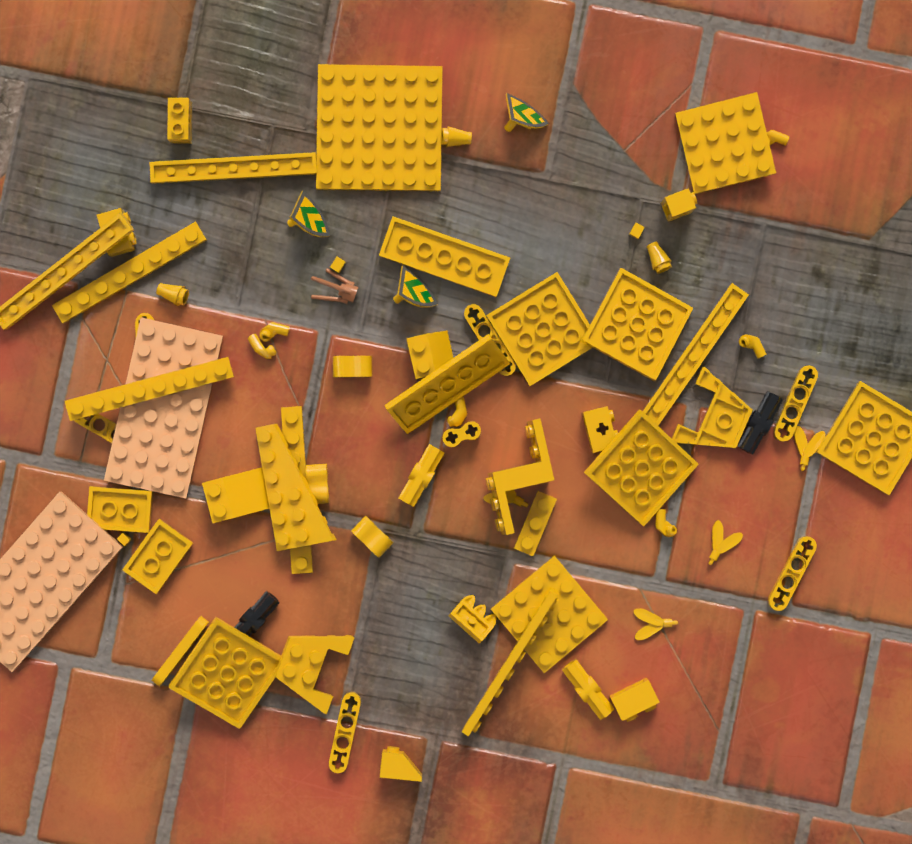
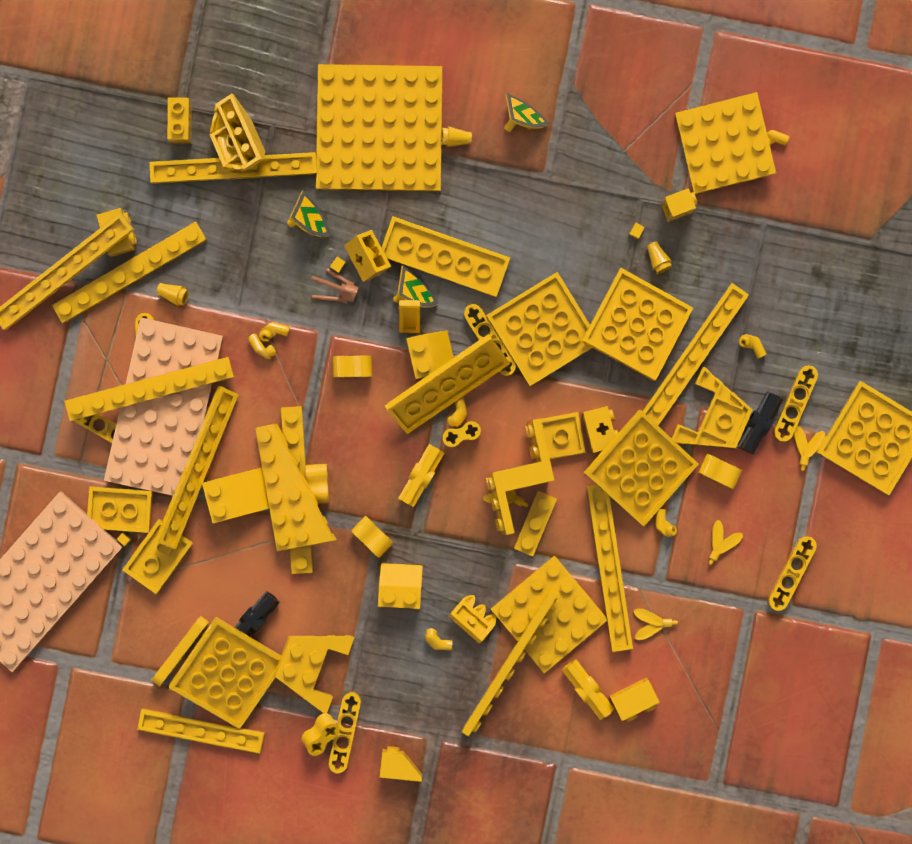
(196, 467): none -> yellow plate
(201, 731): none -> yellow tile
(235, 136): none -> yellow wedge
(320, 734): none -> yellow axle
(367, 255): none -> yellow brick
(400, 586): none -> yellow slope
(409, 316): none -> yellow tile
(435, 642): none -> yellow arm
(563, 435): none -> yellow tile
(609, 569): none -> yellow plate
(720, 471): none -> yellow axle

